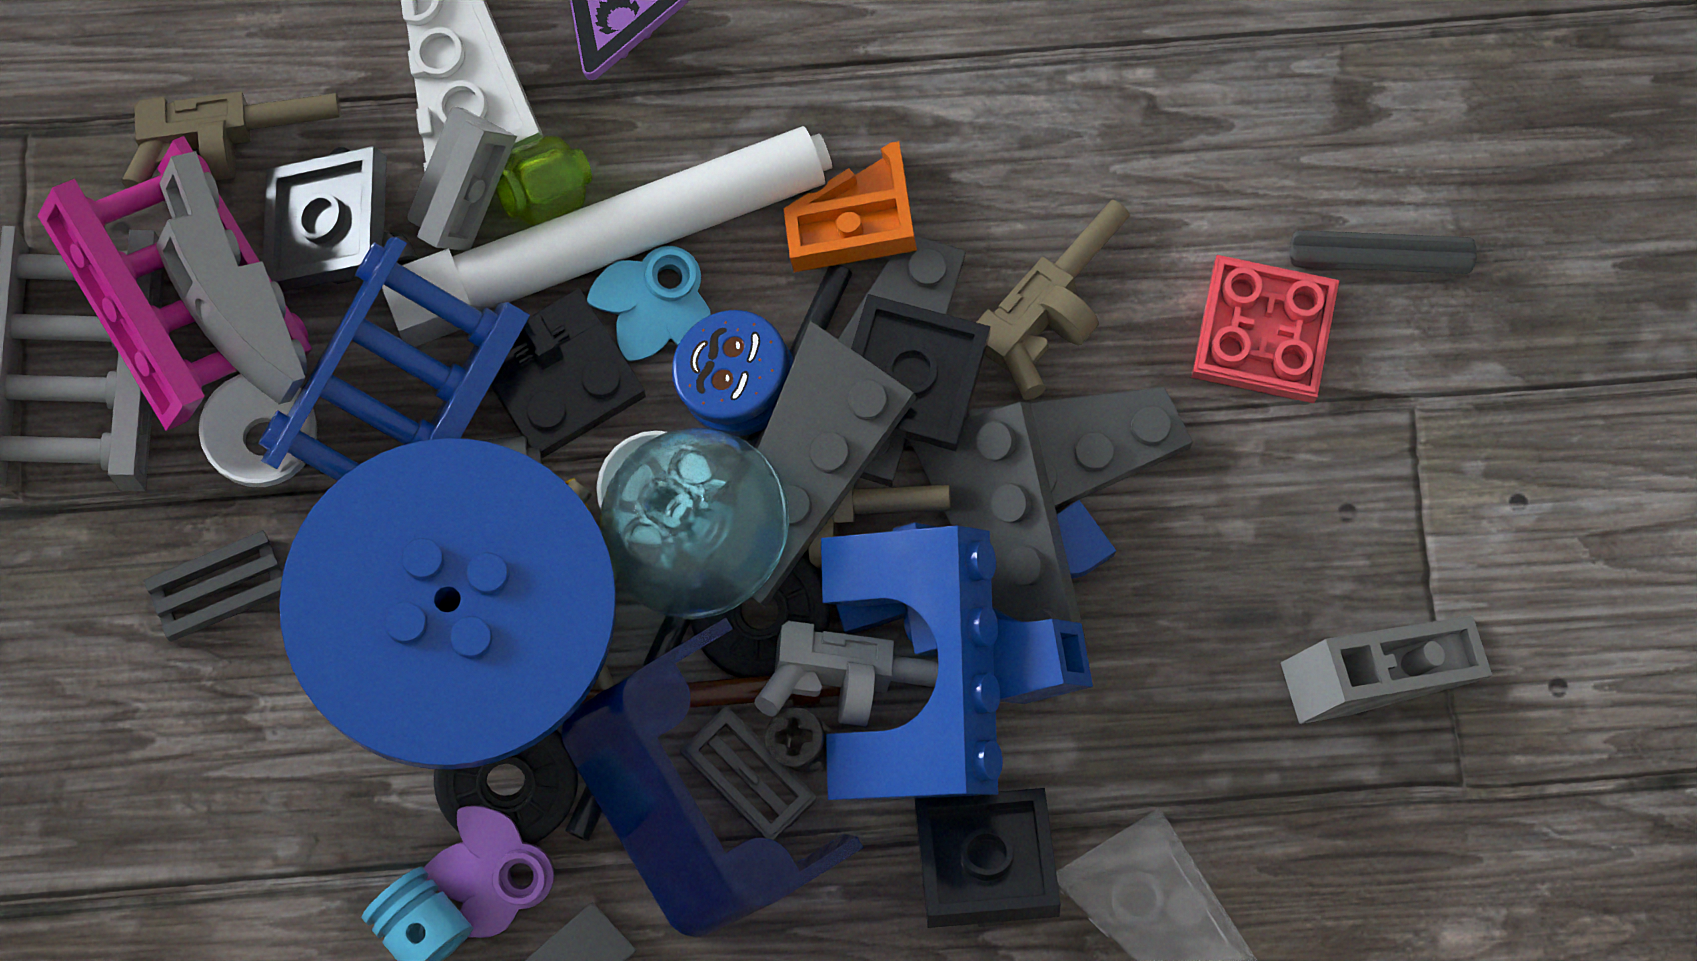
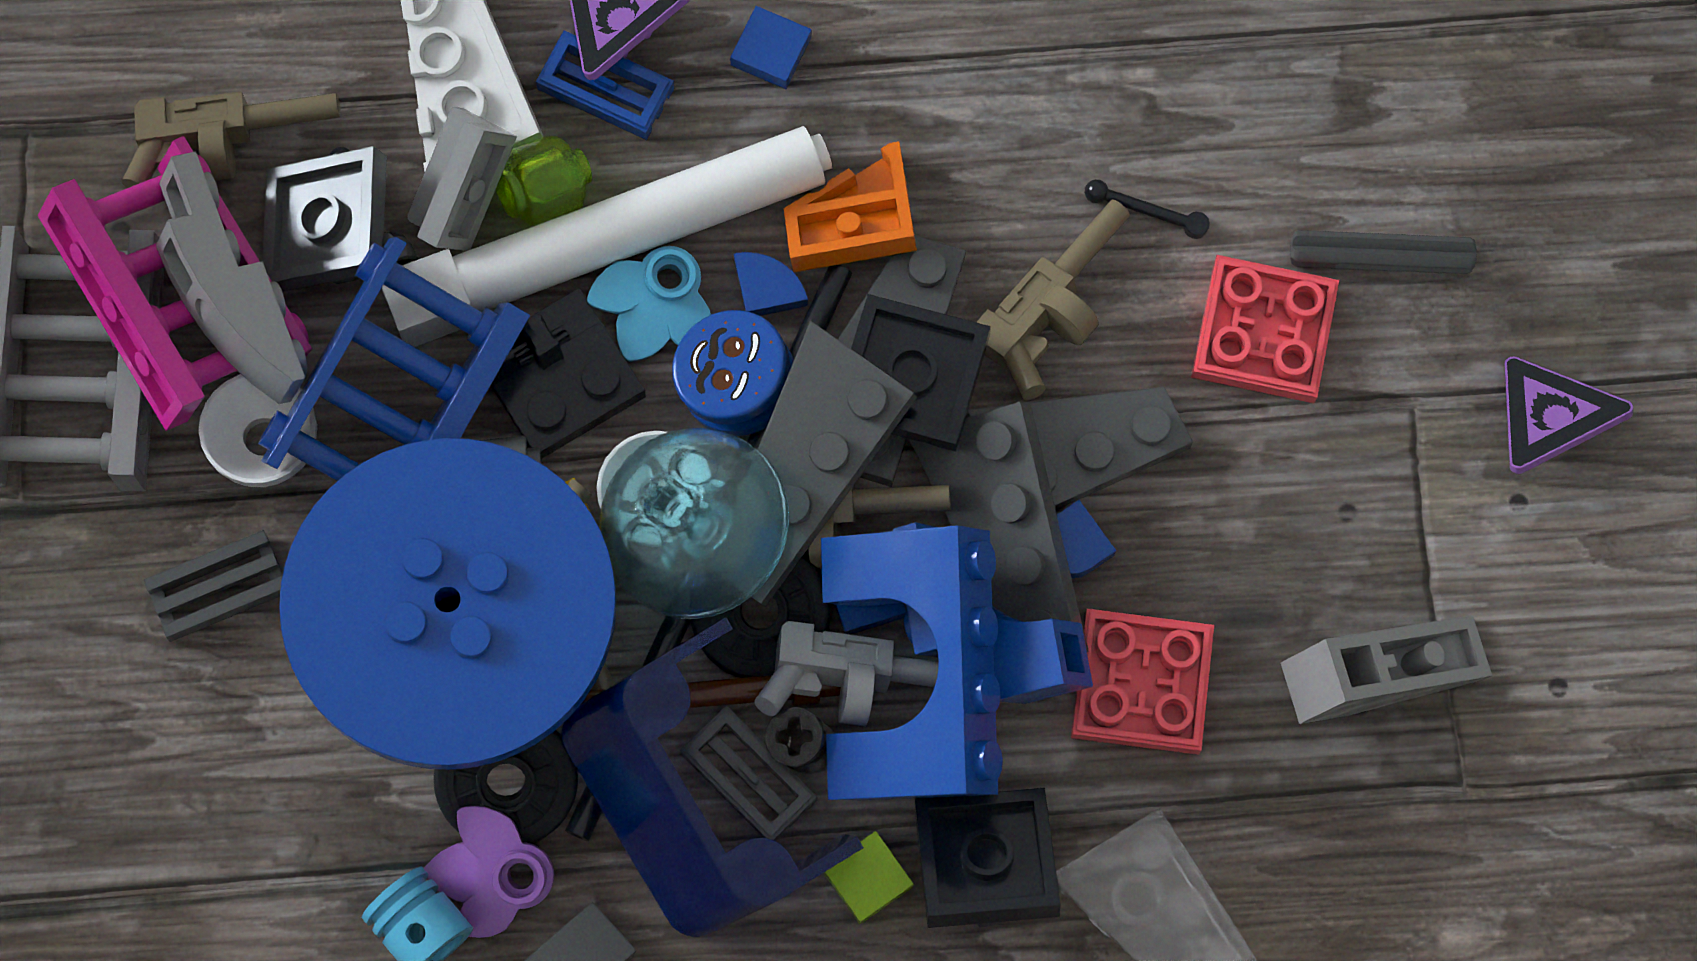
(599, 107): none -> blue tile
(768, 284): none -> blue tile
(770, 47): none -> blue tile
(869, 879): none -> lime tile
(1145, 682): none -> coral tile
(1194, 224): none -> black hinge
(1553, 413): none -> black piece

